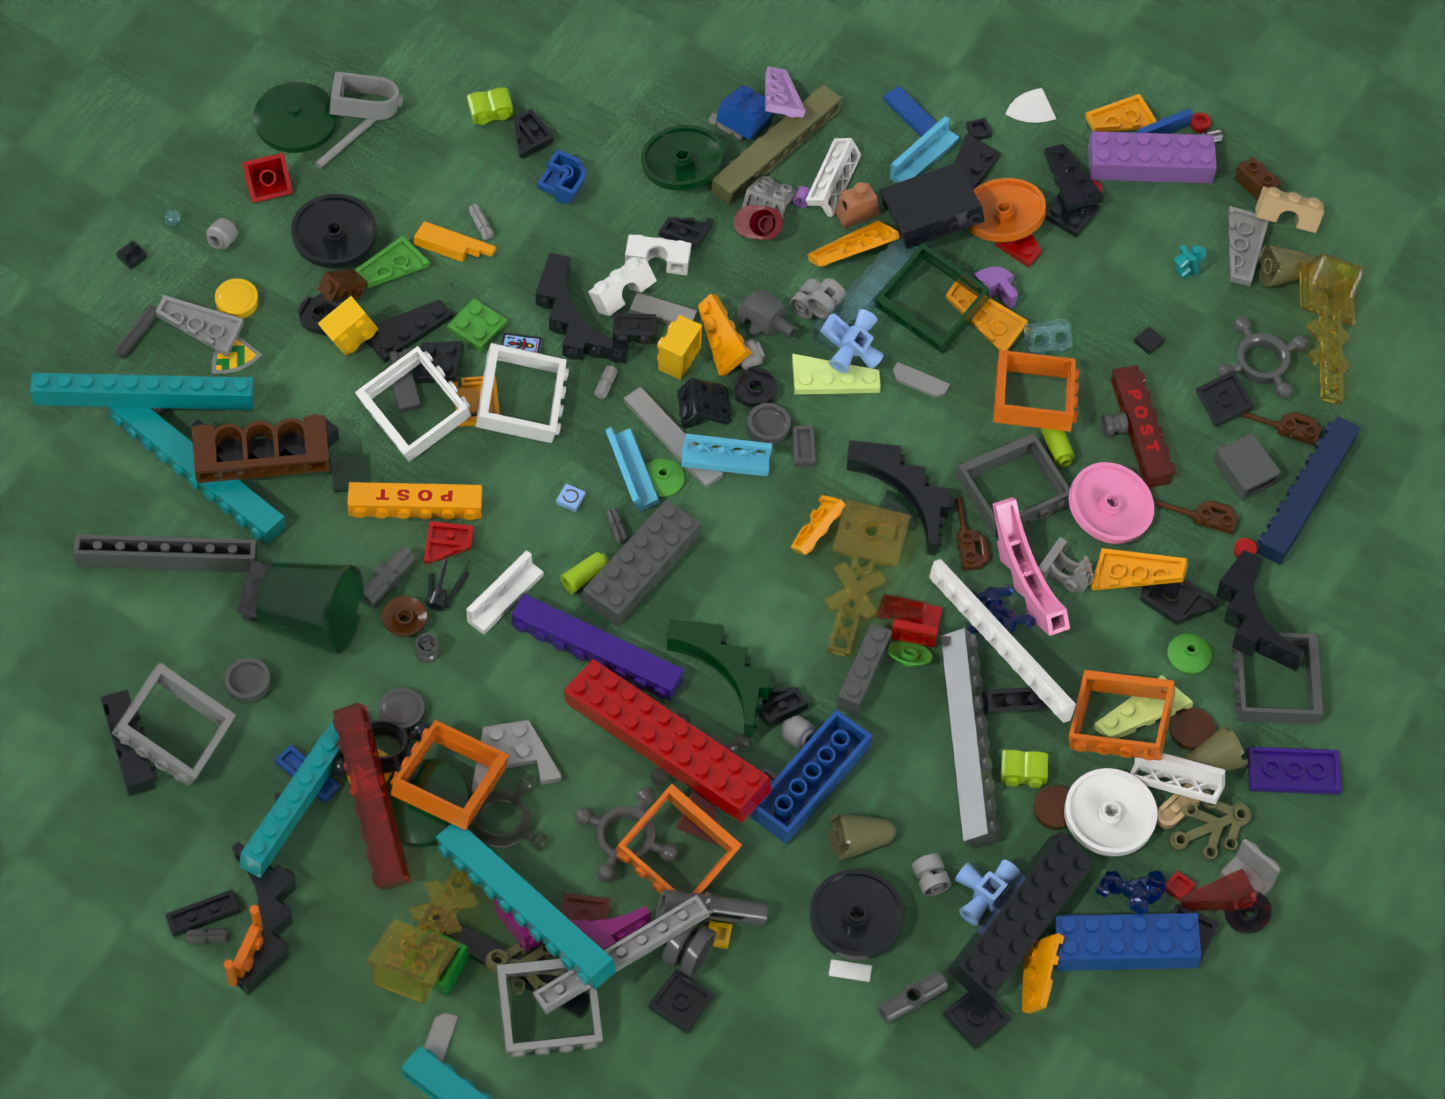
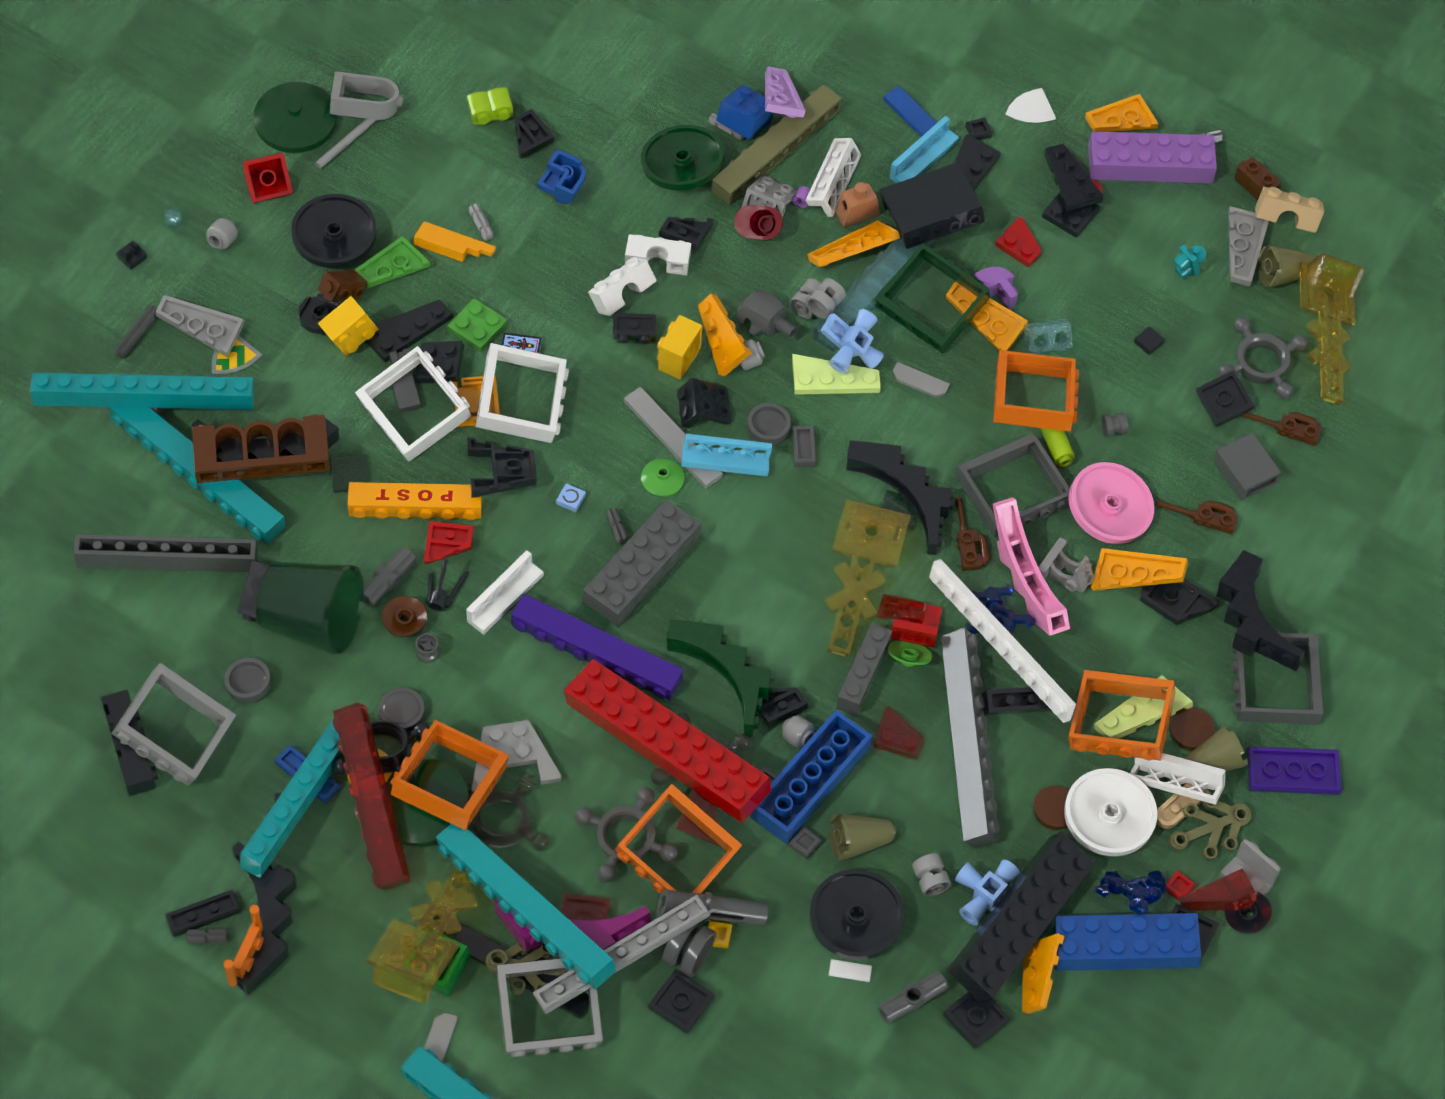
(237, 298): yellow piece -> none
(511, 468): none -> black wing
(565, 319): black arch -> none
(583, 573): lime brick -> none
(607, 378): light grey piece -> none
(633, 468): medium azure fence -> none
(665, 311): light grey tile -> none
(753, 377): black plate -> none
(805, 842): none -> dark grey tile
(828, 511): light orange wing -> none
(898, 736): none -> clear red wing
(1010, 210): orange dish -> none
(1024, 768): lime brick -> none
(1143, 428): clear red brick -> none
(1169, 124): blue tile -> none
(1188, 661): bright green dish -> none
(1200, 123): red tile -> none
(1244, 544): red tile -> none
(1308, 490): dark blue brick -> none

